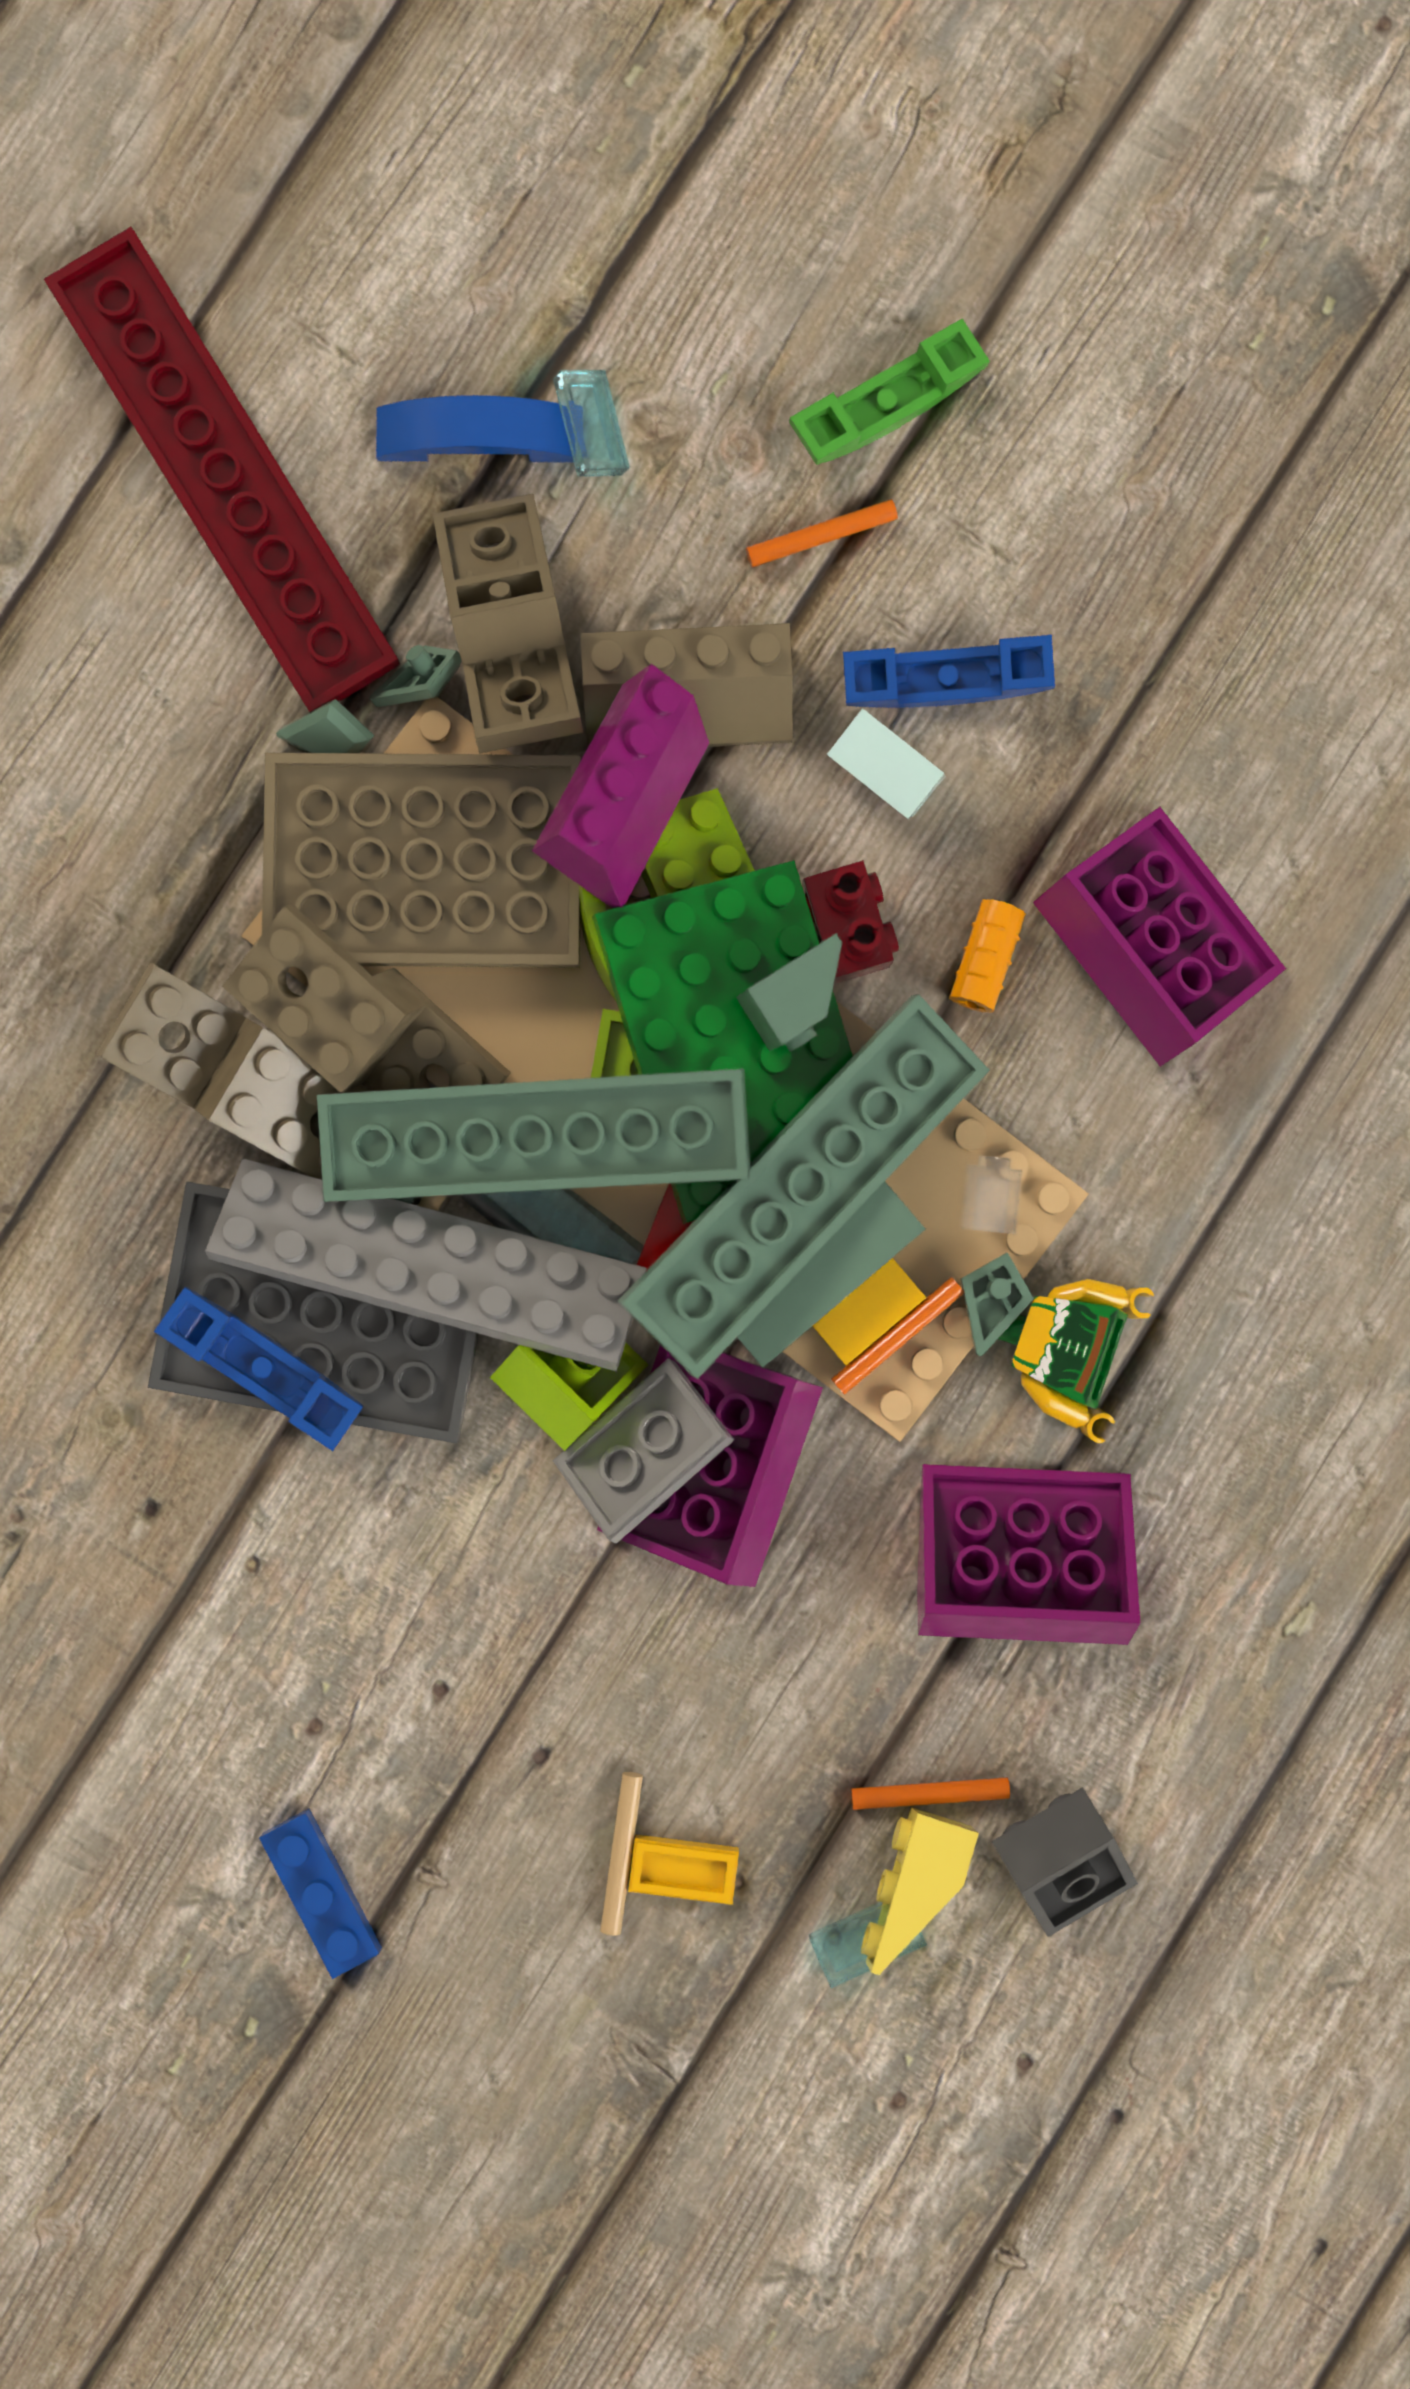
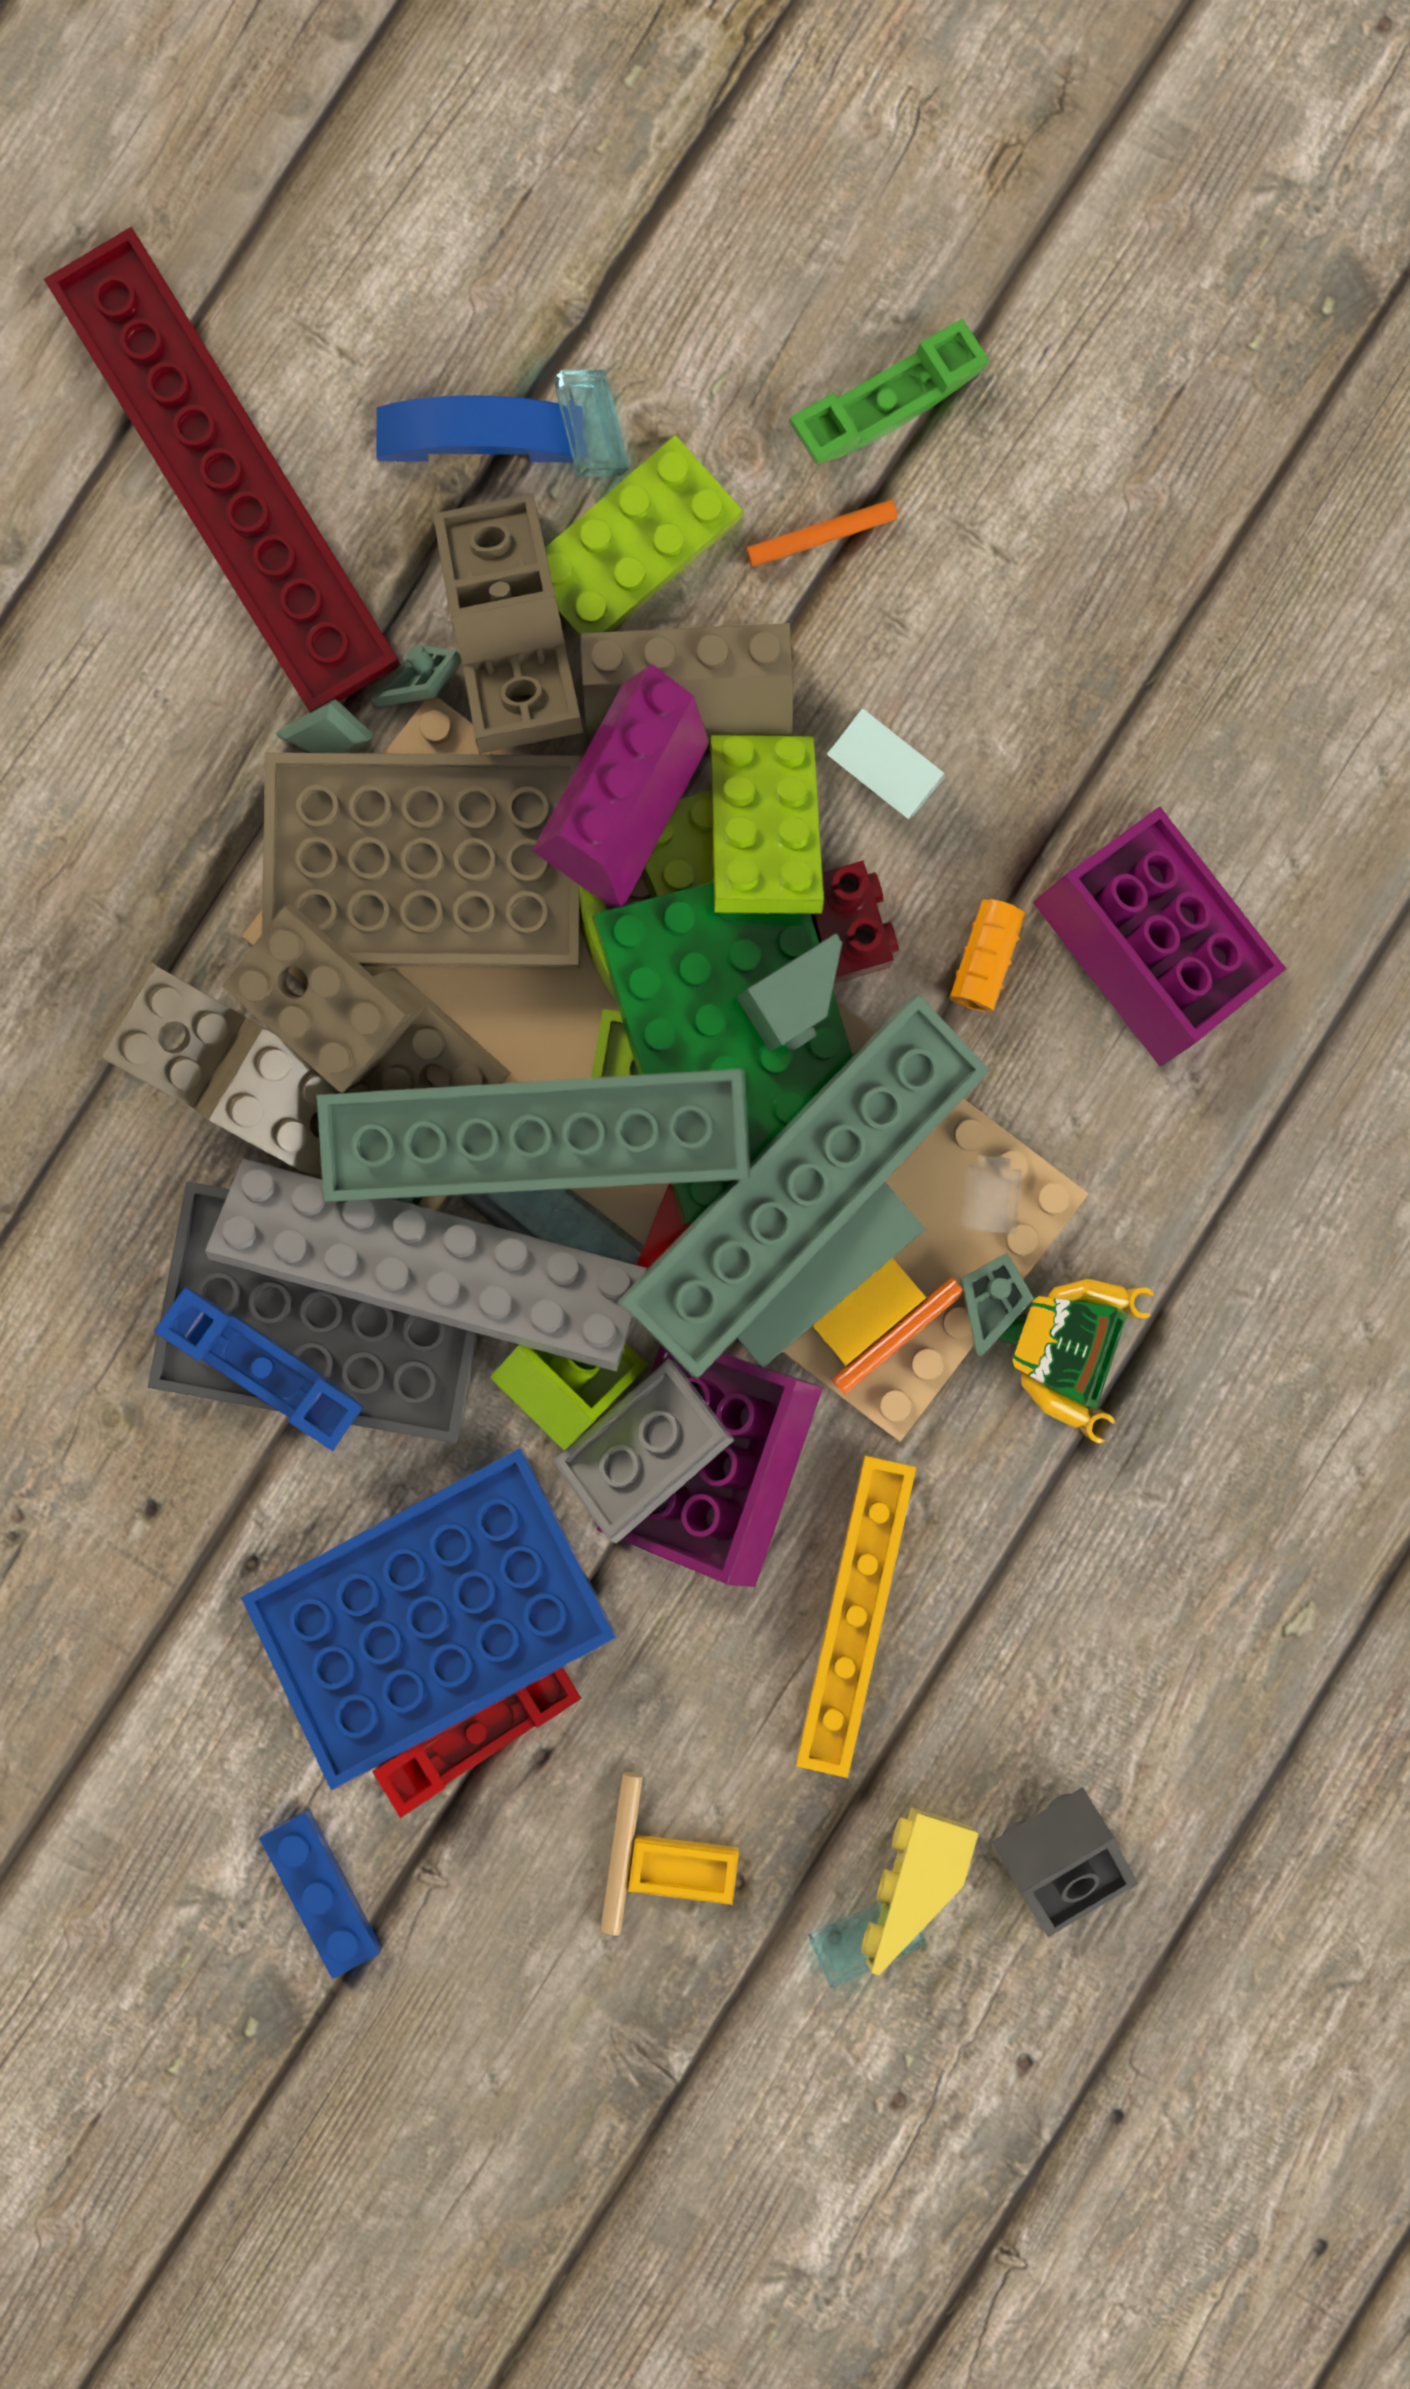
(428, 1618): none -> blue plate
(429, 1766): none -> red slope
(637, 539): none -> lime plate
(765, 825): none -> lime plate
(855, 1616): none -> yellow plate
(930, 1793): orange bar -> none
(949, 675): blue slope -> none
(1027, 1555): magenta slope -> none

